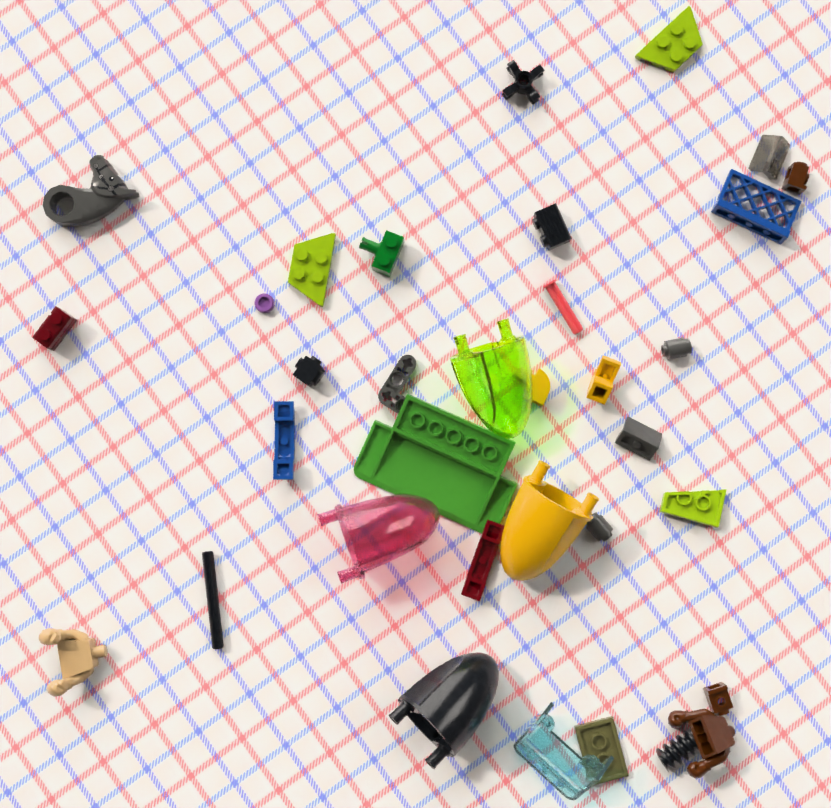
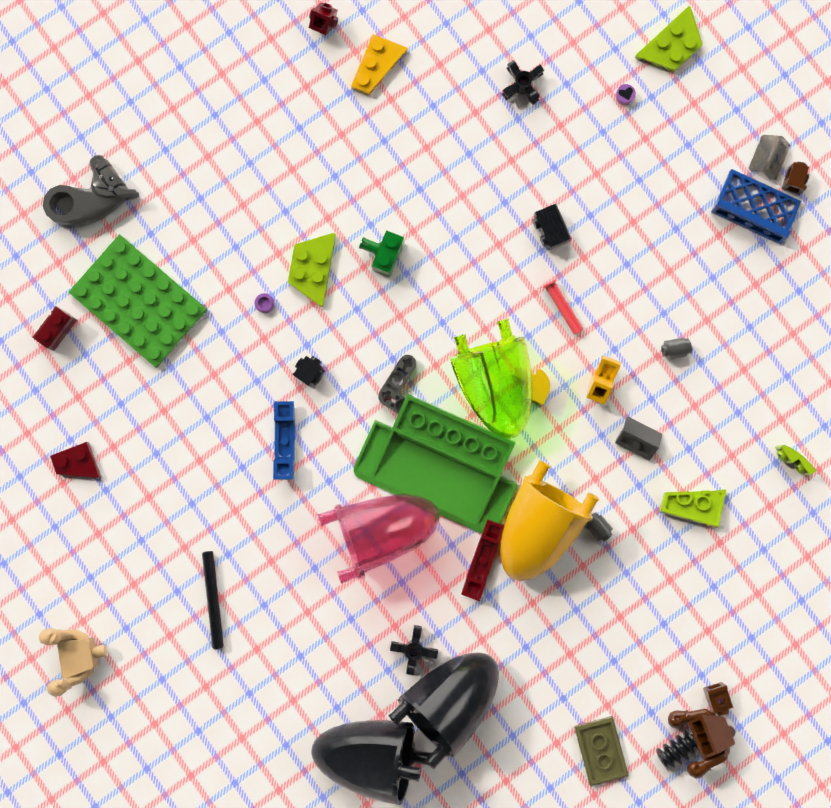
(76, 461): none -> dark red wing
(138, 301): none -> bright green plate
(323, 18): none -> dark red brick
(370, 758): none -> black windscreen
(376, 63): none -> yellow wing
(424, 651): none -> black pin
(557, 760): clear light blue windscreen -> none
(625, 94): none -> medium lavender tile
(789, 455): none -> lime slope

